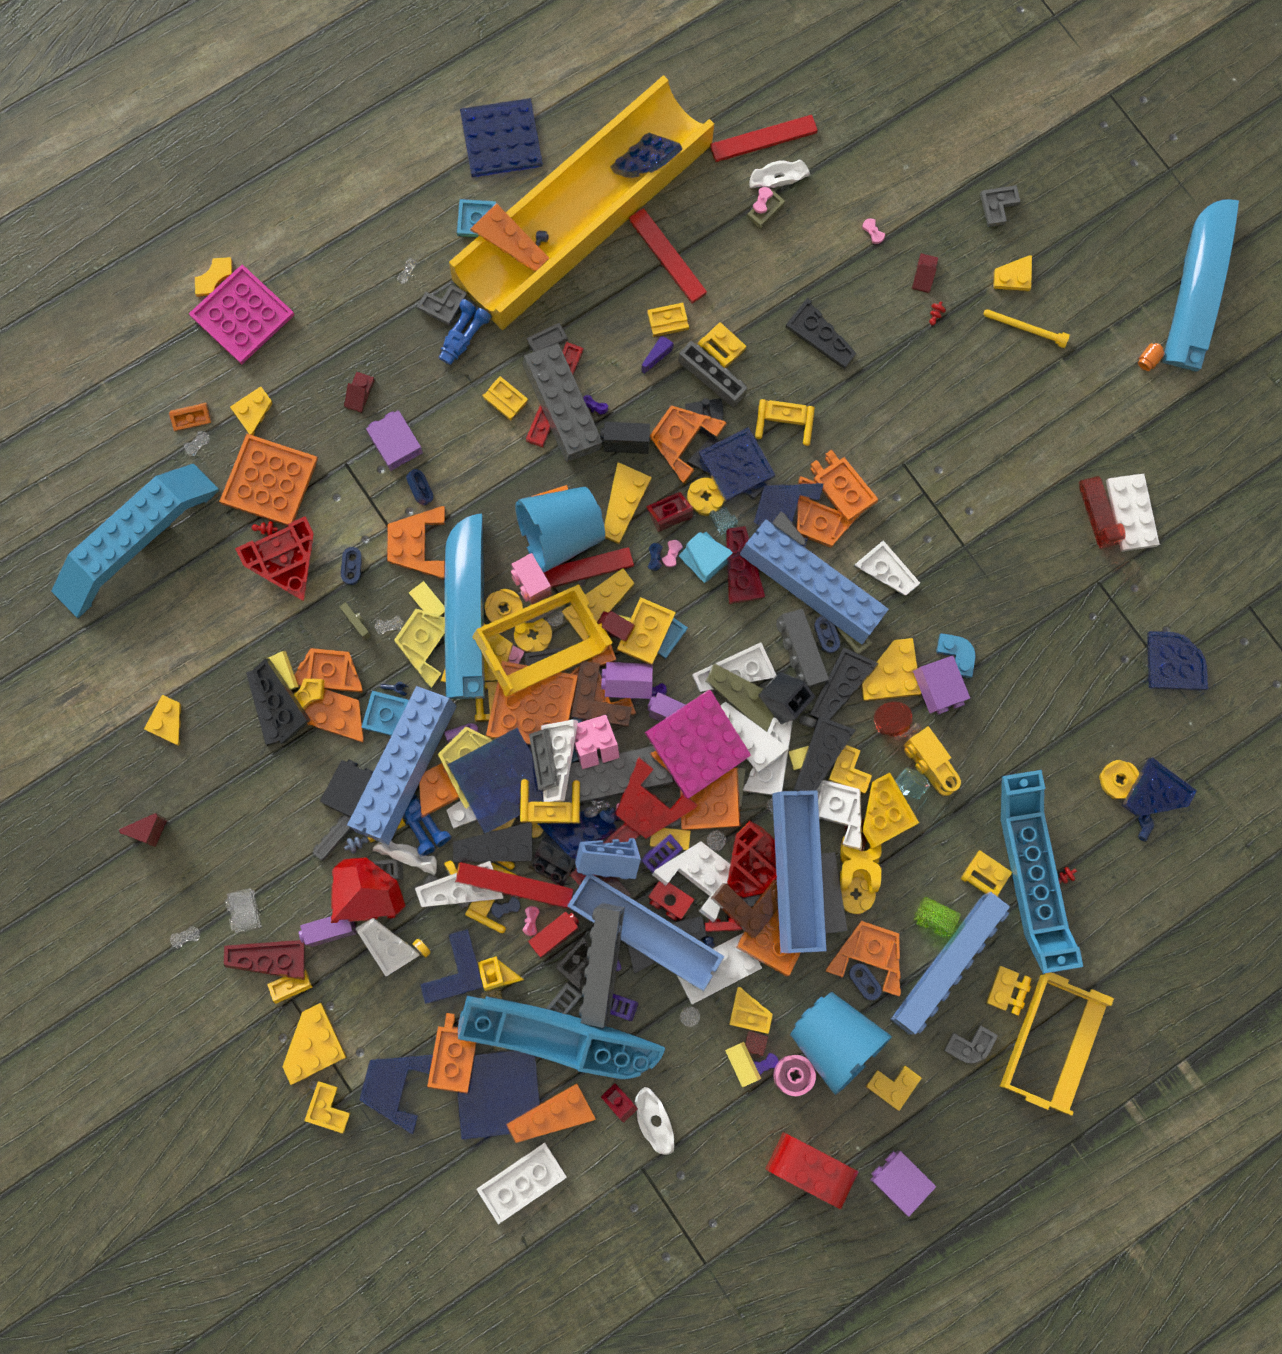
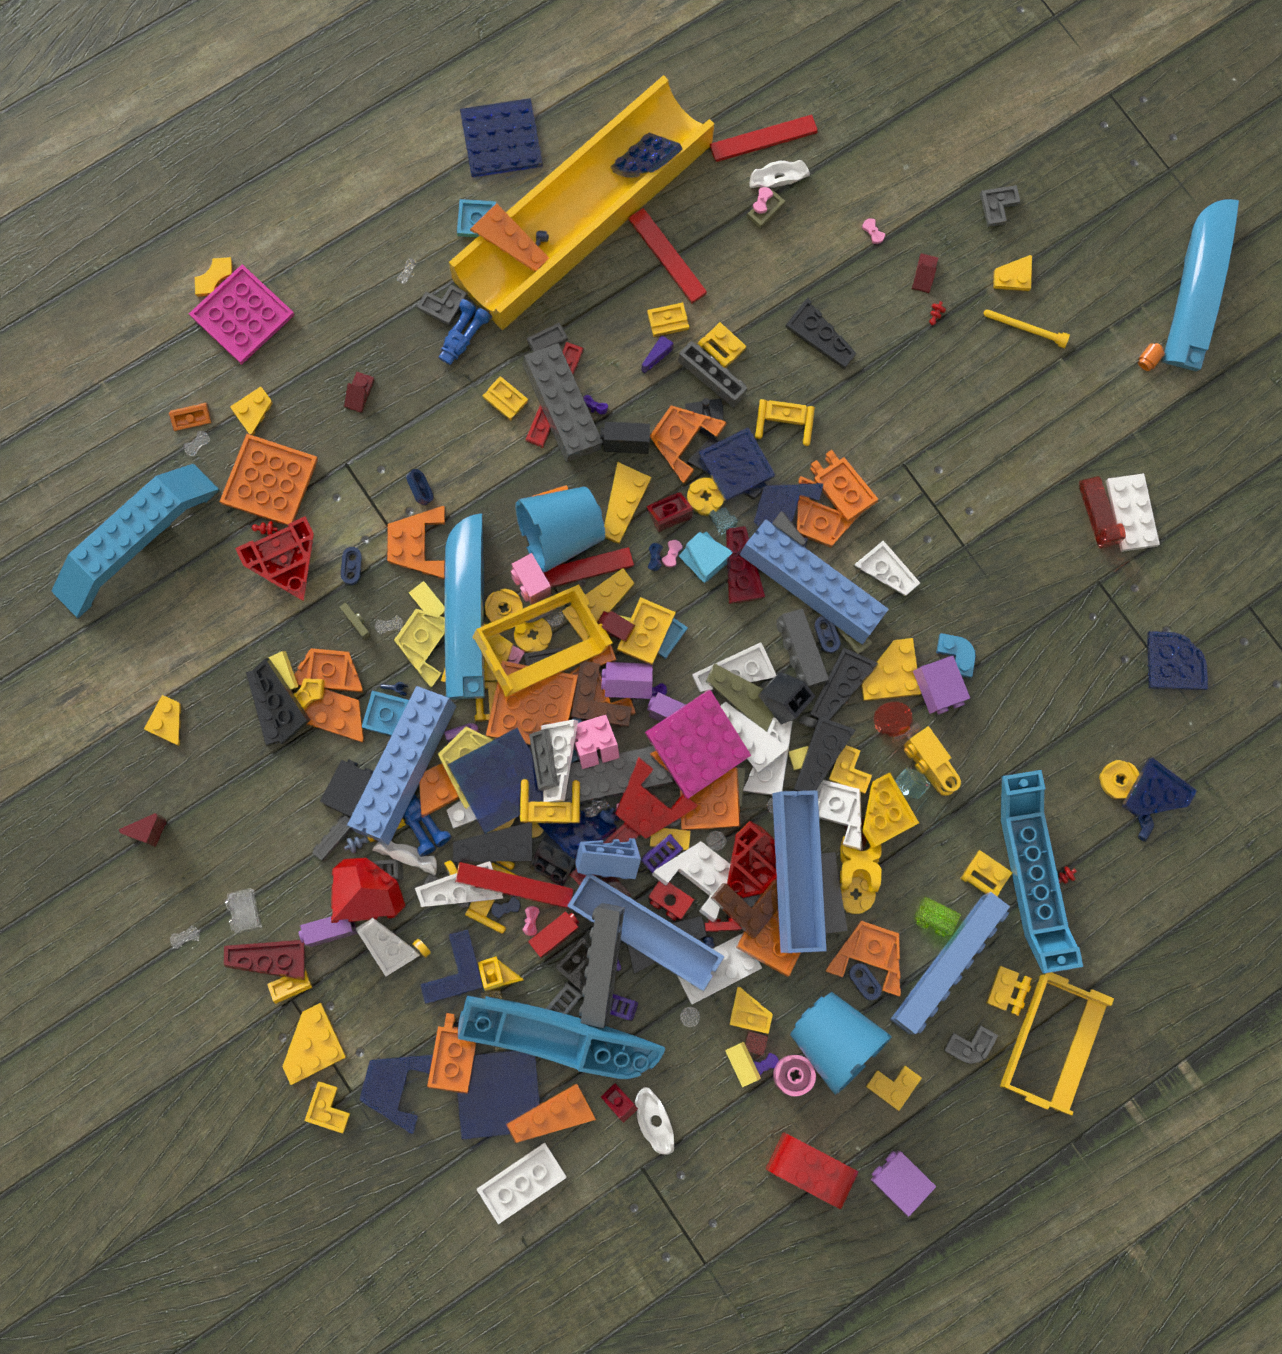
(394, 440): medium lavender brick -> none

